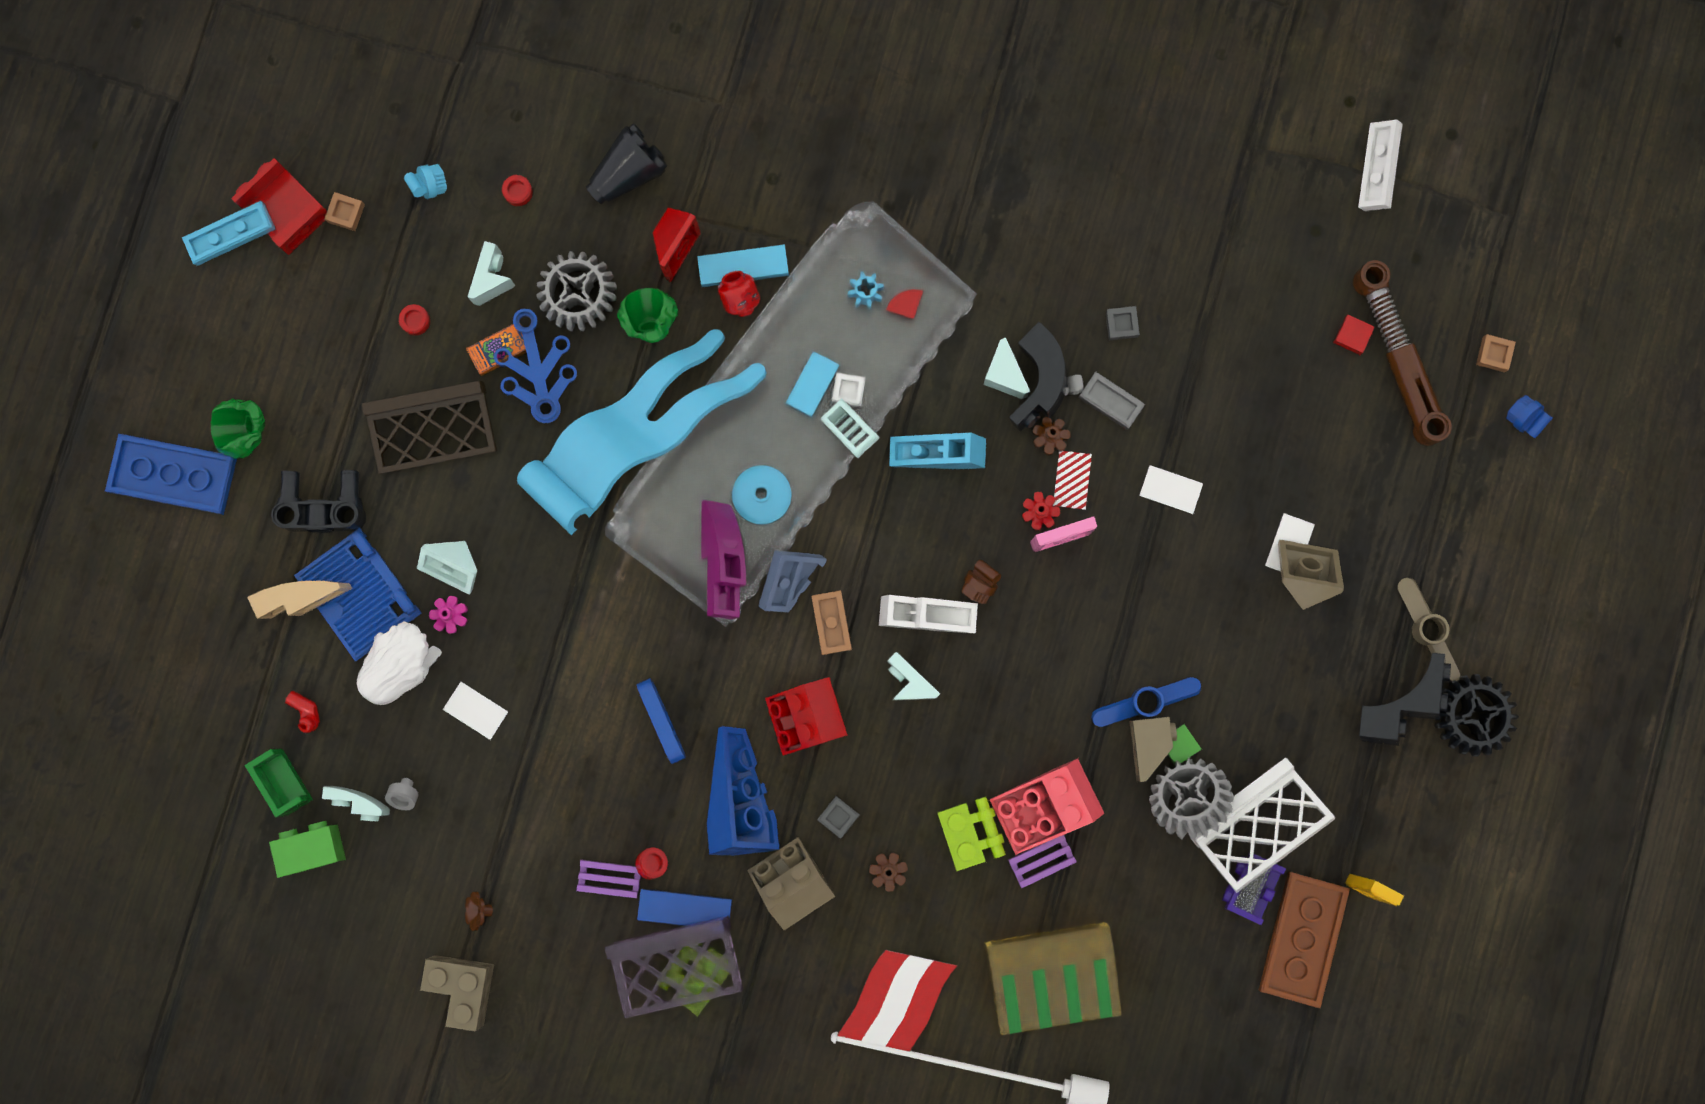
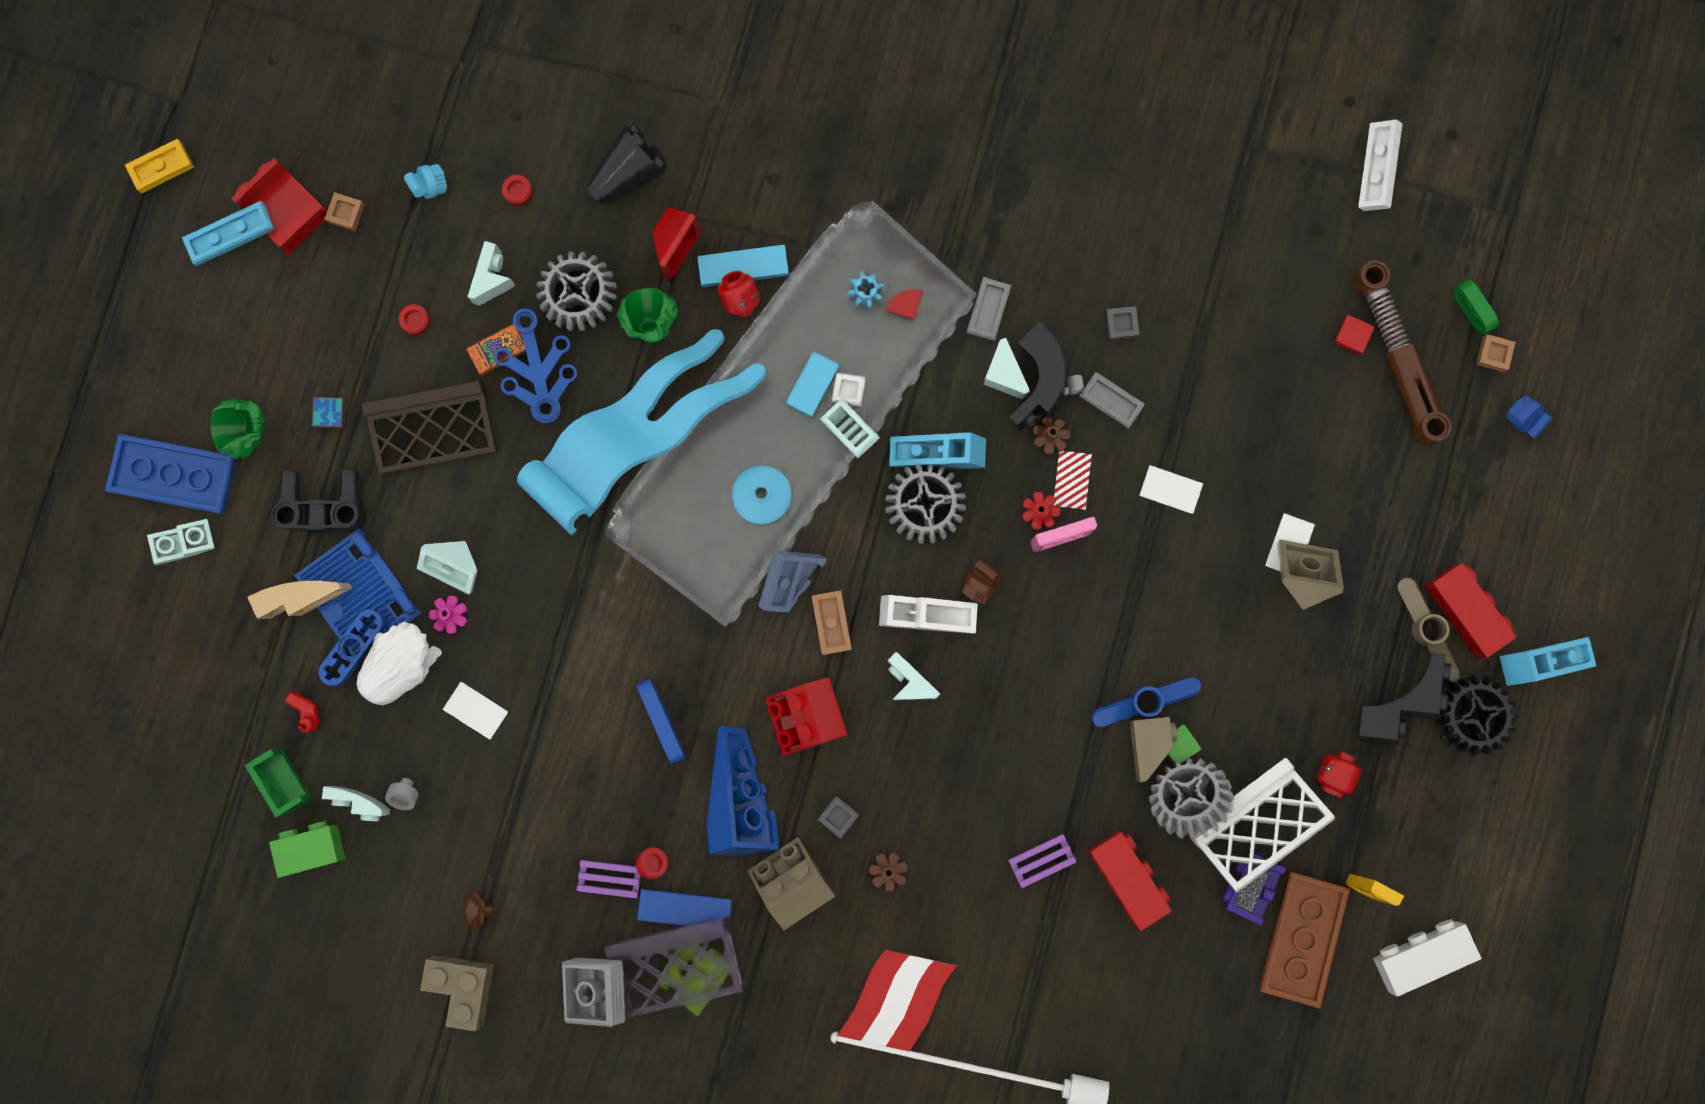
(159, 166): none -> yellow plate
(181, 542): none -> light aqua slope
(328, 412): none -> tile
(365, 646): none -> blue beam
(593, 991): none -> light grey brick
(726, 559): magenta slope -> none
(912, 506): none -> light grey gear
(962, 837): lime plate -> none
(988, 309): none -> flat silver tile
(1047, 807): coral slope -> none
(1054, 978): clear yellow slope -> none
(1130, 879): none -> red brick
(1338, 774): none -> red head
(1426, 957): none -> white brick
(1471, 610): none -> red brick
(1475, 307): none -> green beam
(1547, 661): none -> medium azure slope

